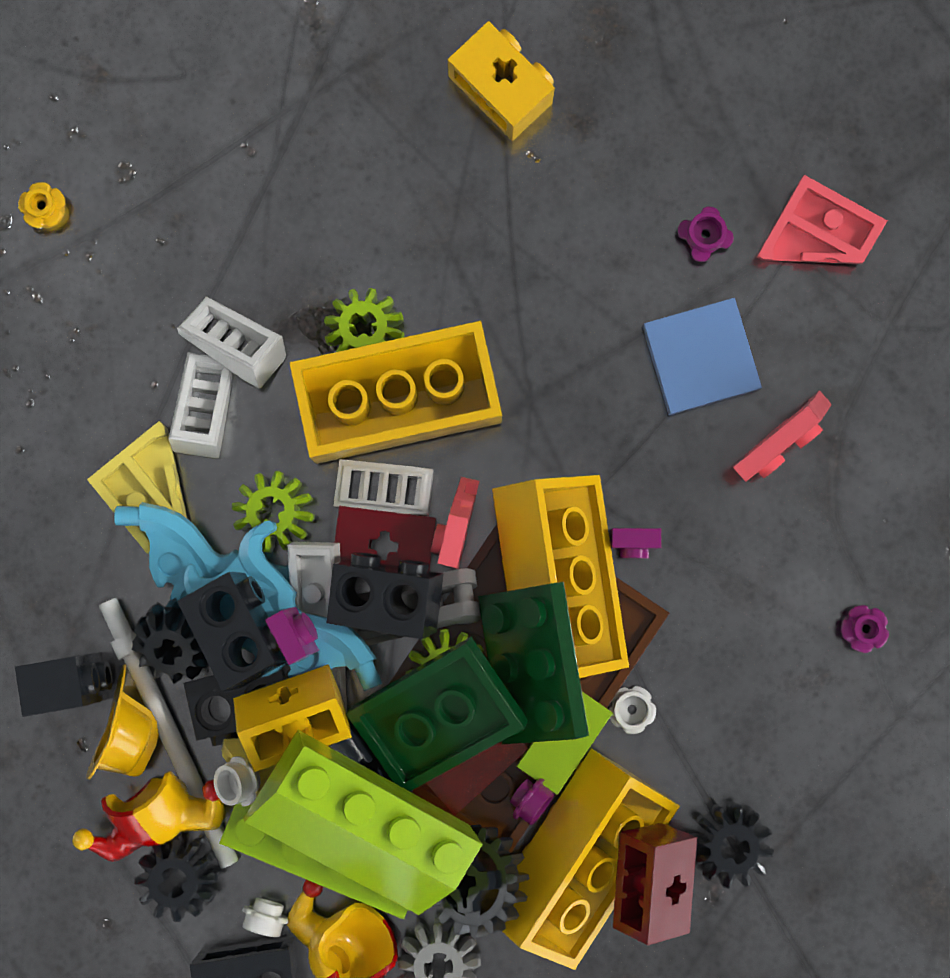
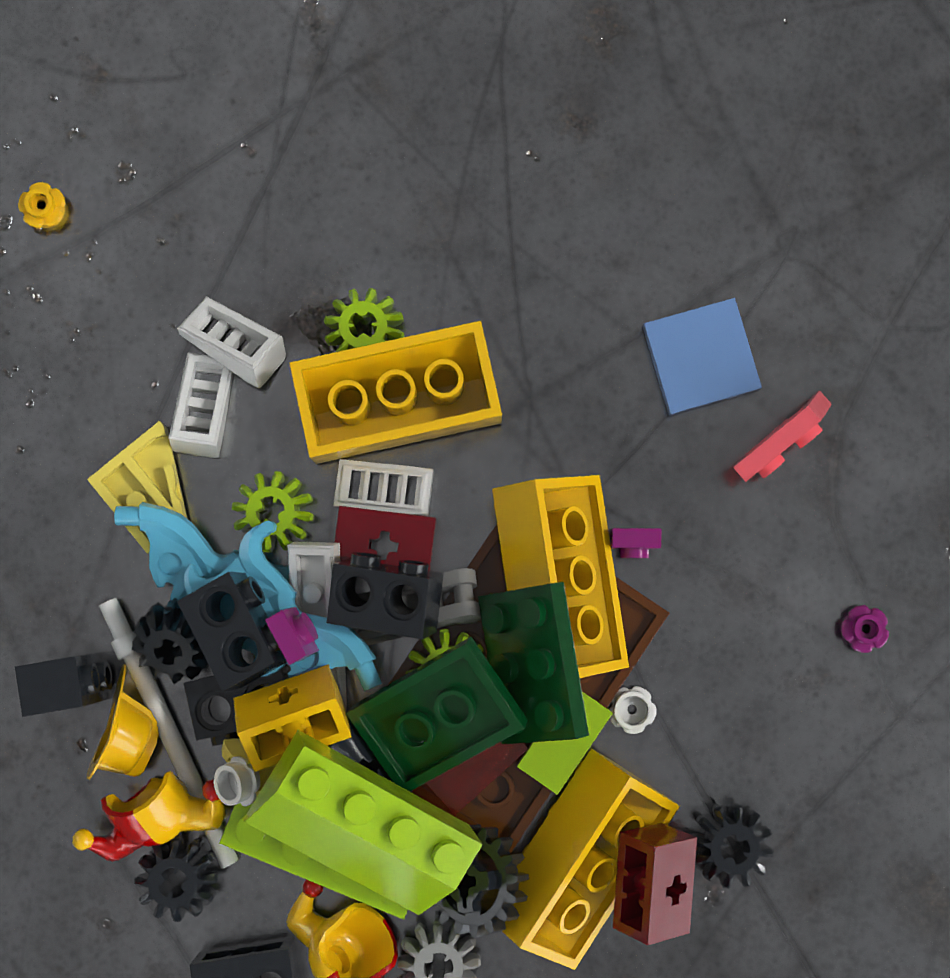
(265, 917): white plate -> none
(451, 538): coral wing -> none
(507, 104): yellow brick -> none
(531, 800): magenta plate -> none
(707, 220): magenta plate -> none
(821, 228): coral wing -> none

